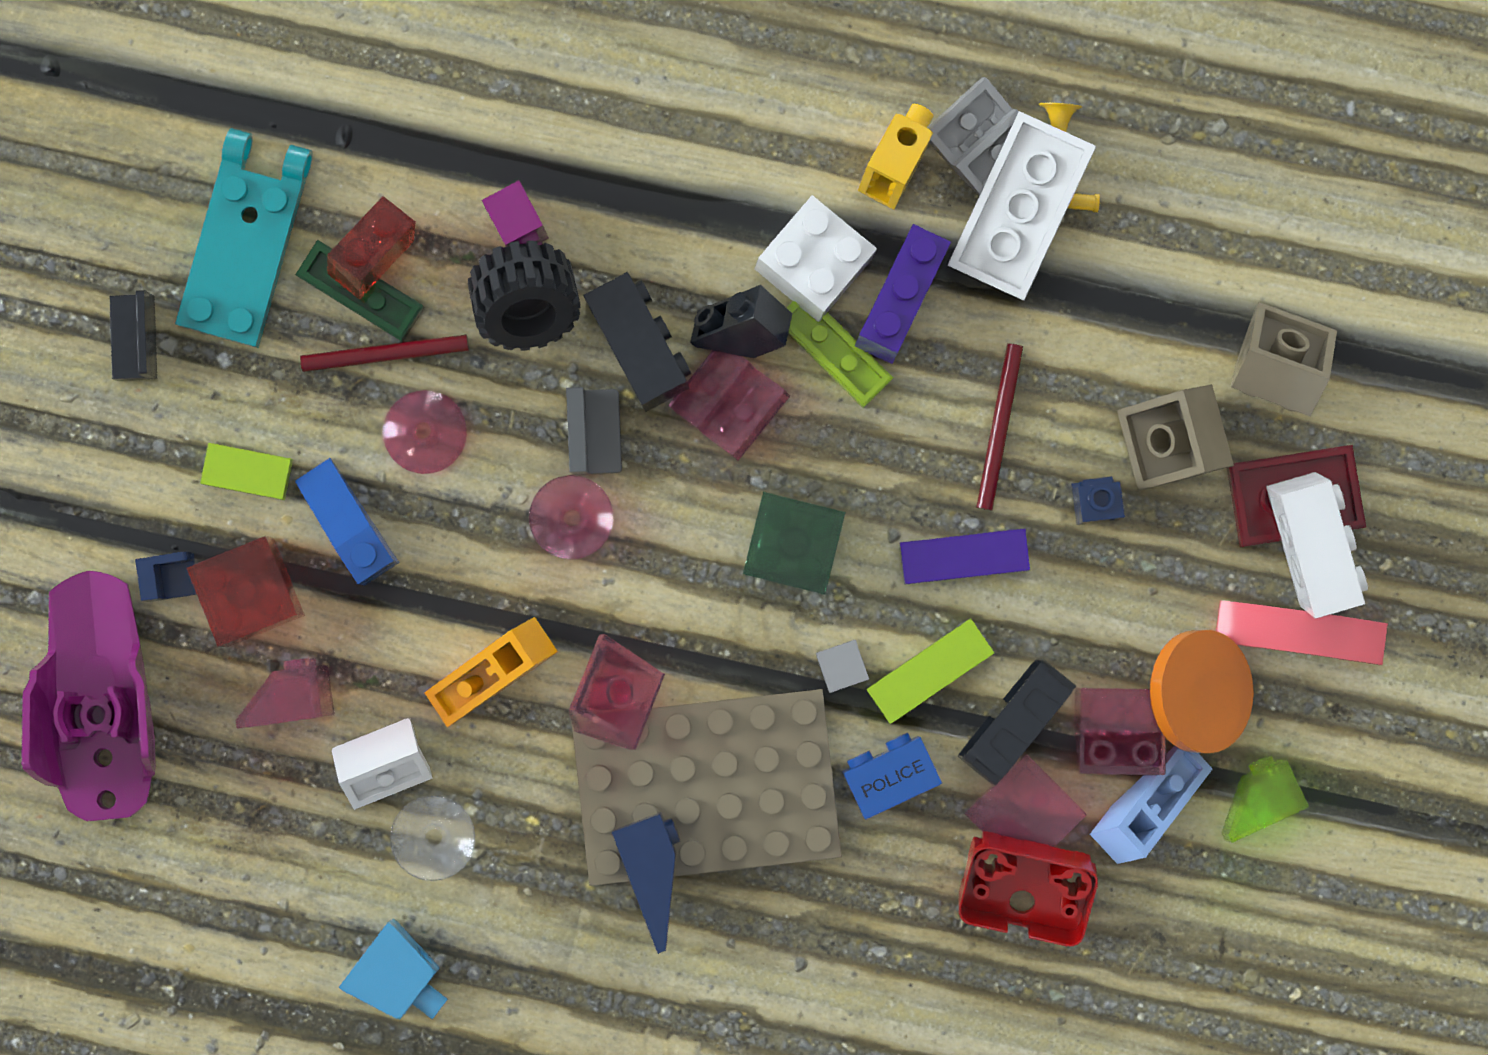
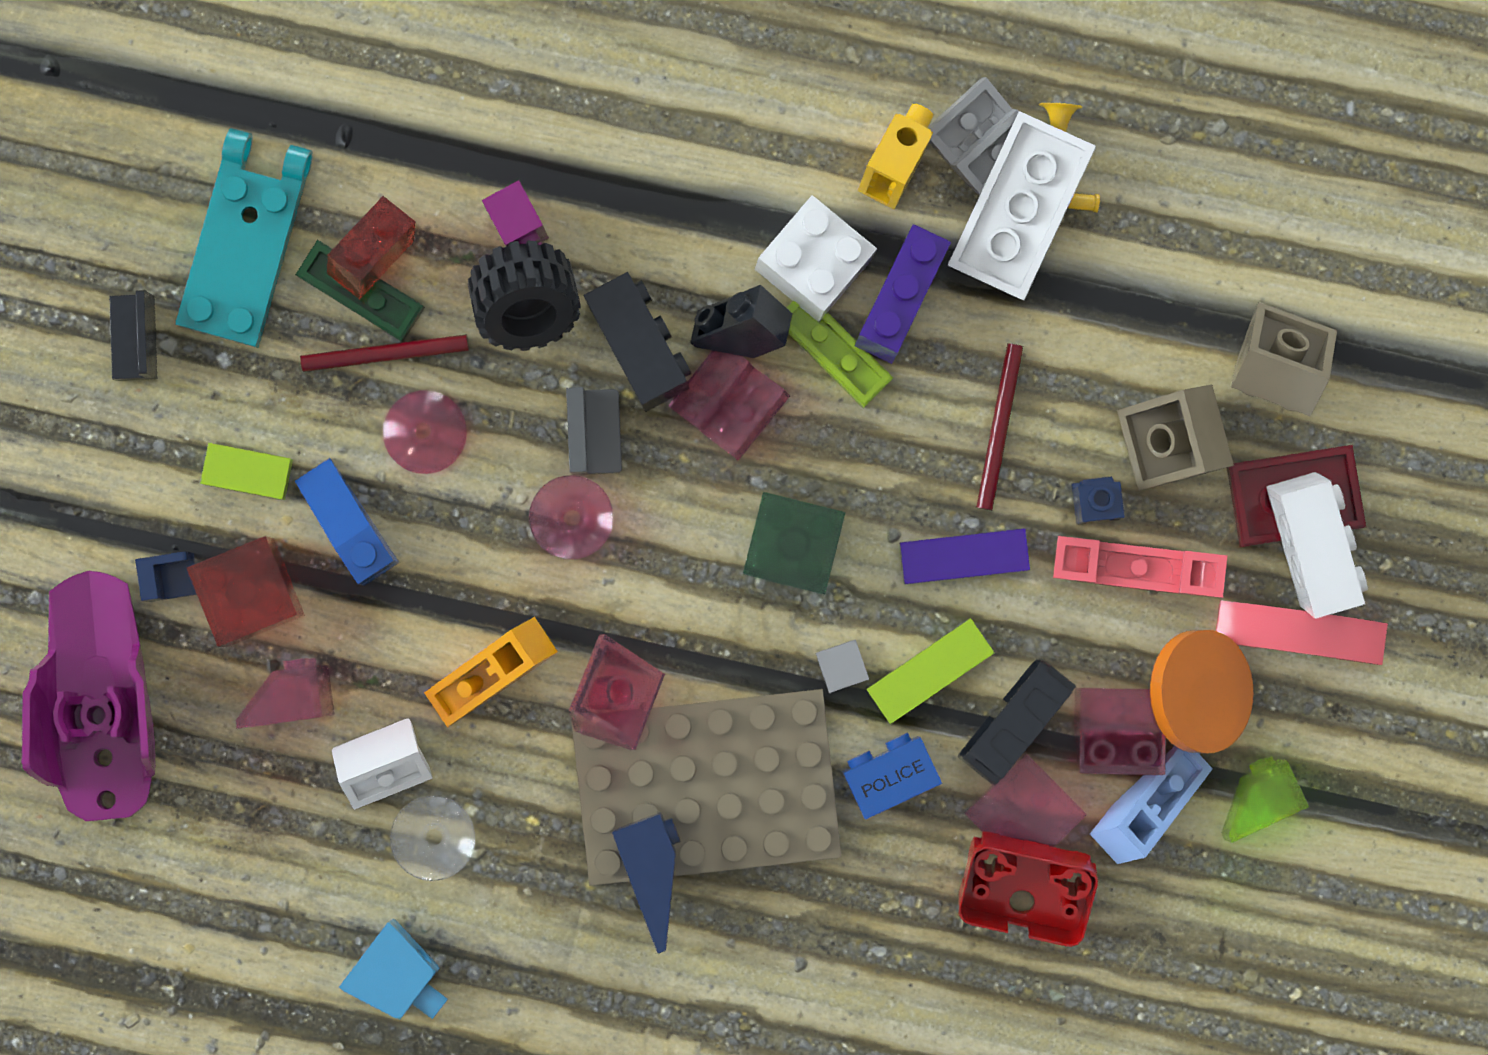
(1140, 567): none -> coral slope

